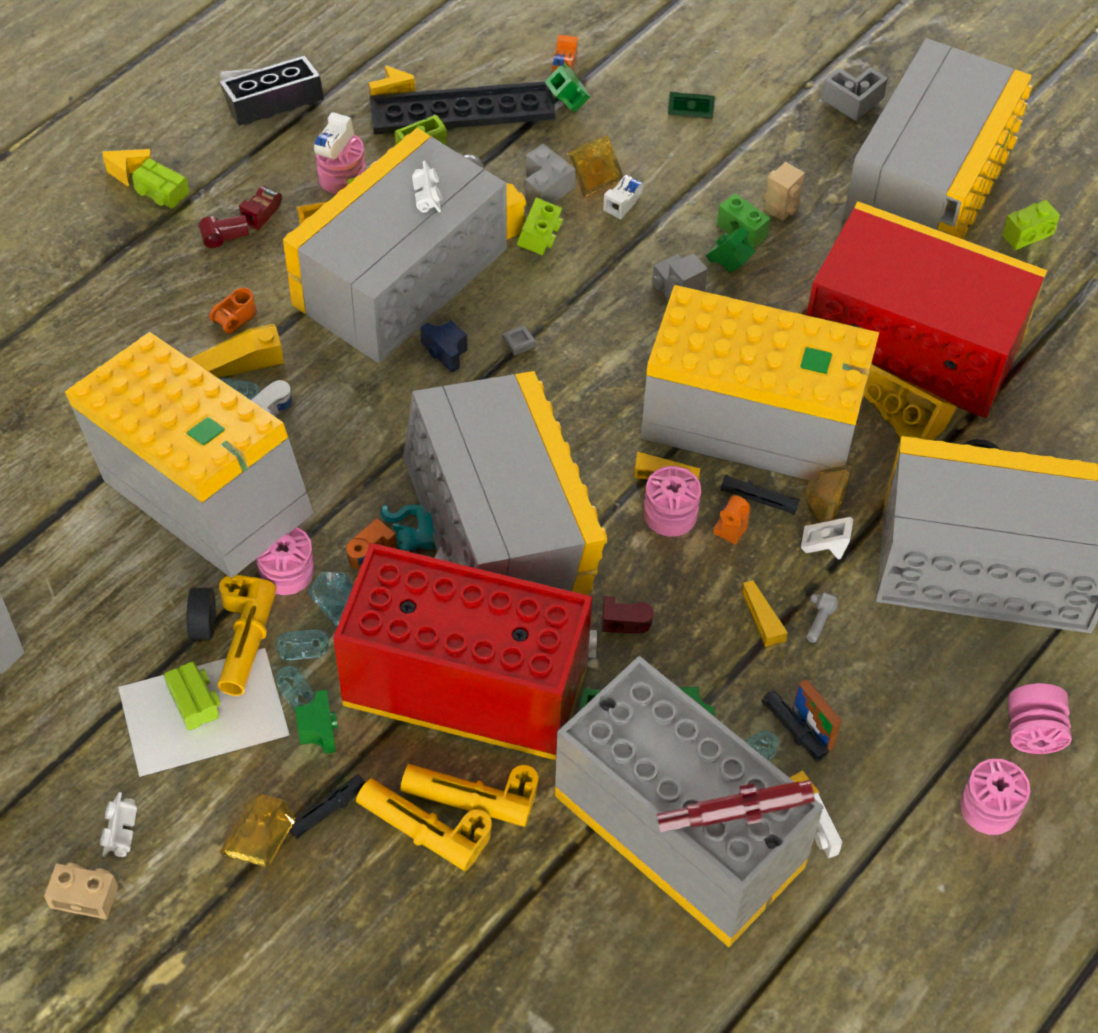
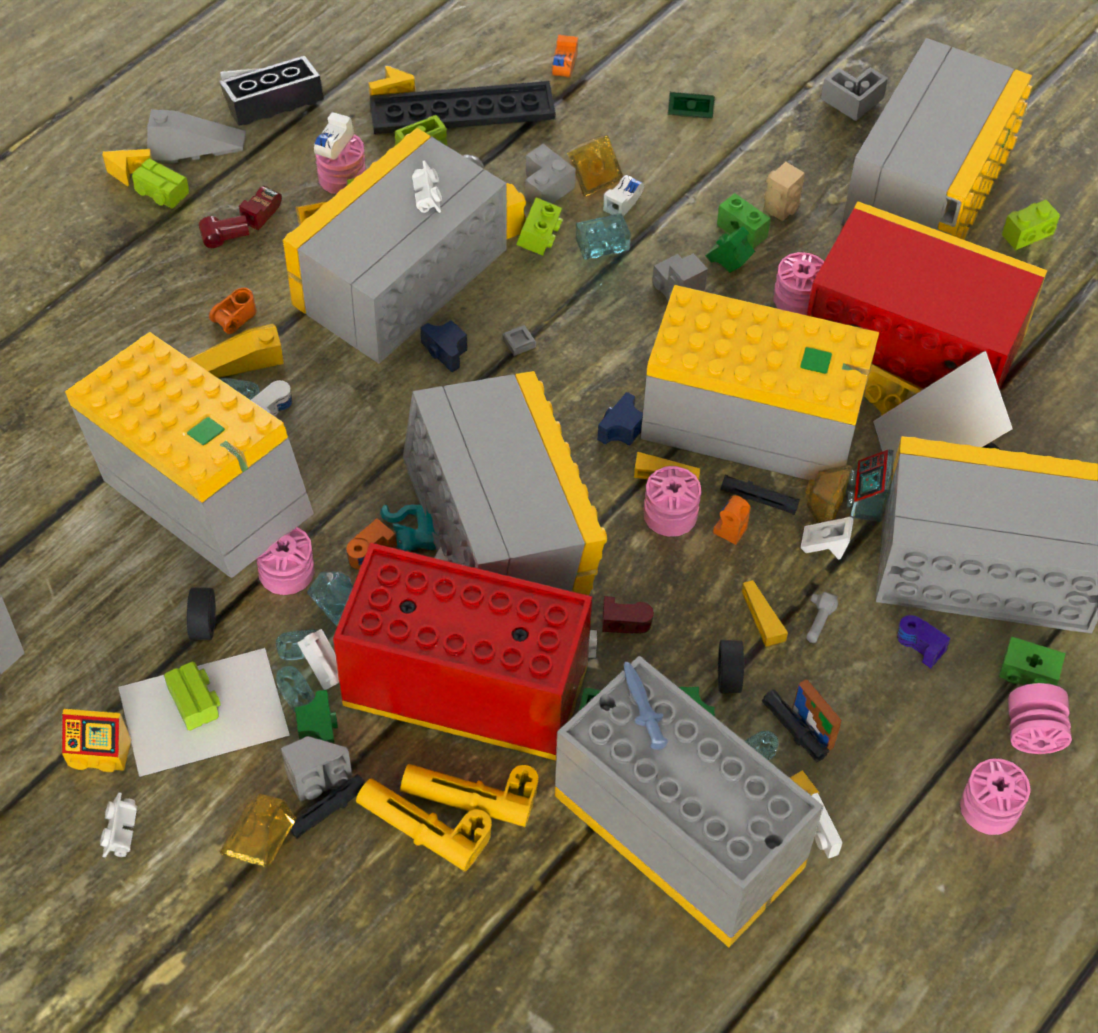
(81, 890): tan brick -> none
(94, 740): none -> slope
(180, 135): none -> light grey wedge
(248, 628): yellow piece -> none
(315, 766): none -> light grey slope
(321, 658): none -> white hinge
(567, 87): green brick -> none
(603, 236): none -> clear light blue brick
(621, 422): none -> dark blue brick
(647, 715): none -> sand blue sword
(730, 666): none -> black tyre
(747, 804): dark red piece -> none
(795, 281): none -> bright pink wheel
(870, 486): none -> clear light blue slope
(923, 638): none -> dark purple leg
(954, 409): none -> white sticker
(1031, 663): none -> bright green brick

